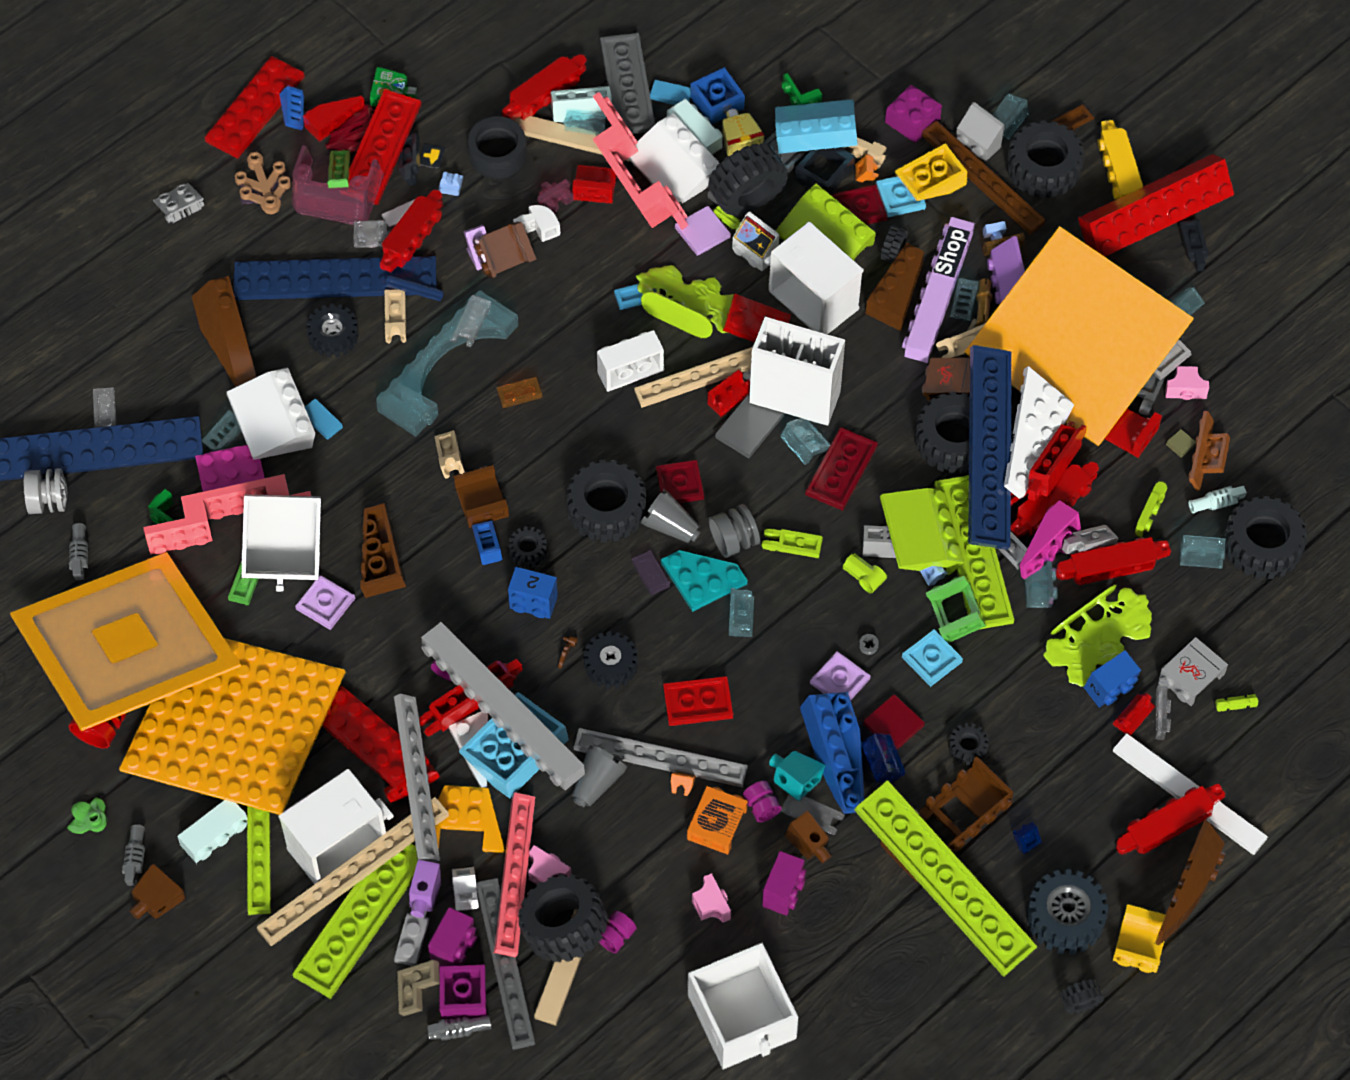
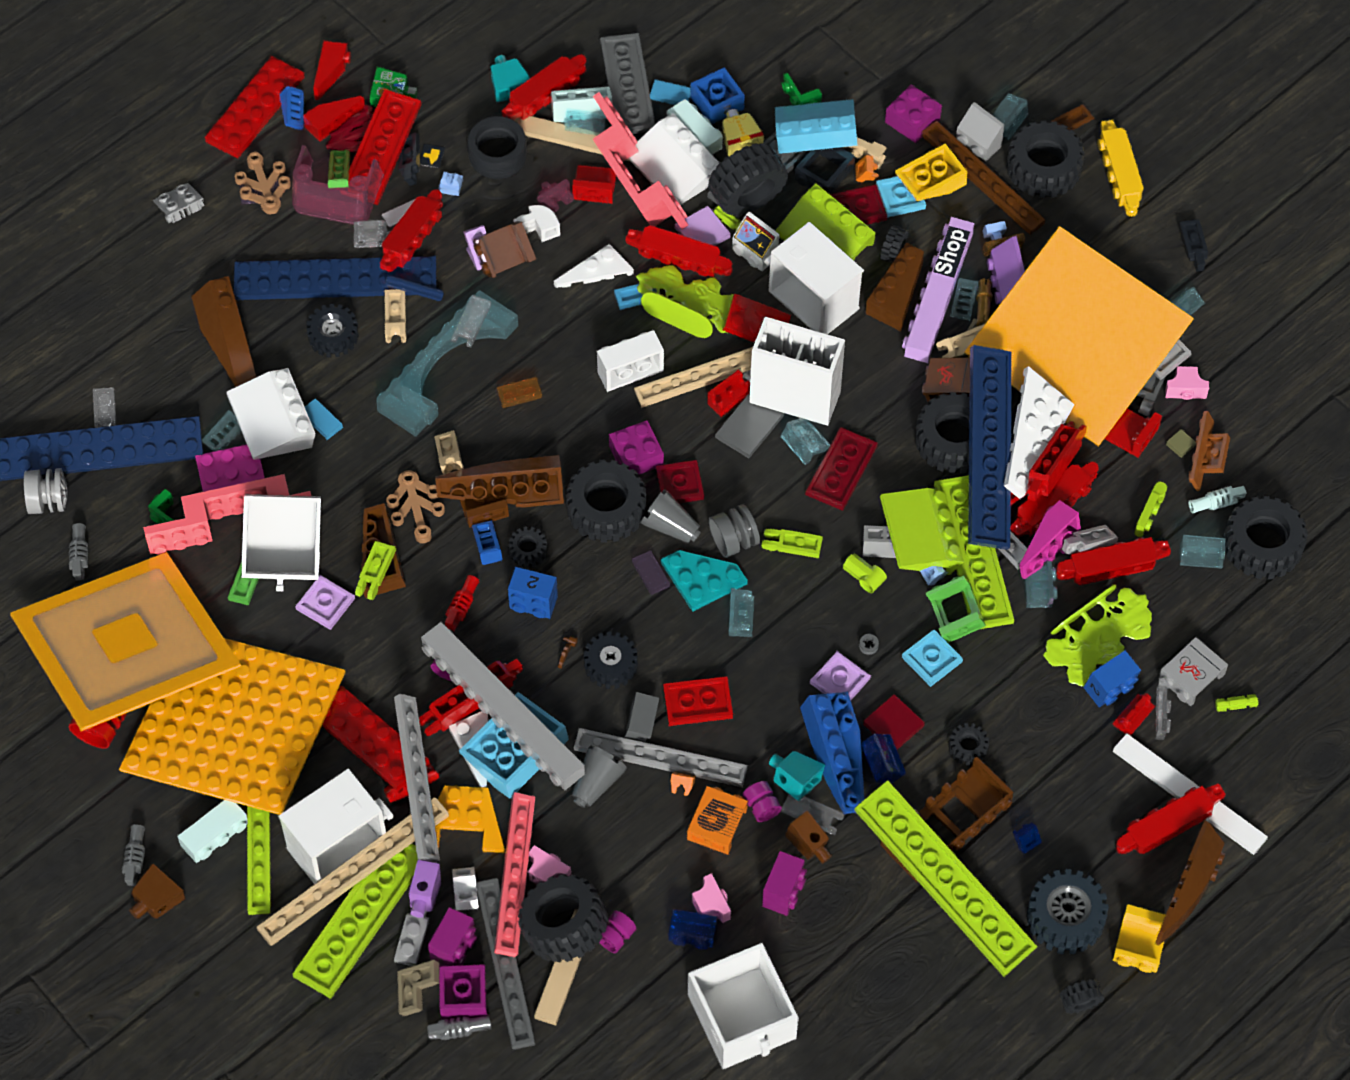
(85, 816): bright green plate -> none
(331, 66): none -> red slope
(375, 569): none -> lime hinge
(414, 501): none -> medium nougat plant
(461, 603): none -> red hinge
(506, 77): none -> teal torso
(519, 481): none -> reddish brown wedge
(597, 267): none -> white wing
(637, 448): none -> magenta brick
(641, 717): none -> dark grey hinge
(679, 251): none -> red hinge
(692, 929): none -> clear blue brick
(1157, 205): red brick -> none

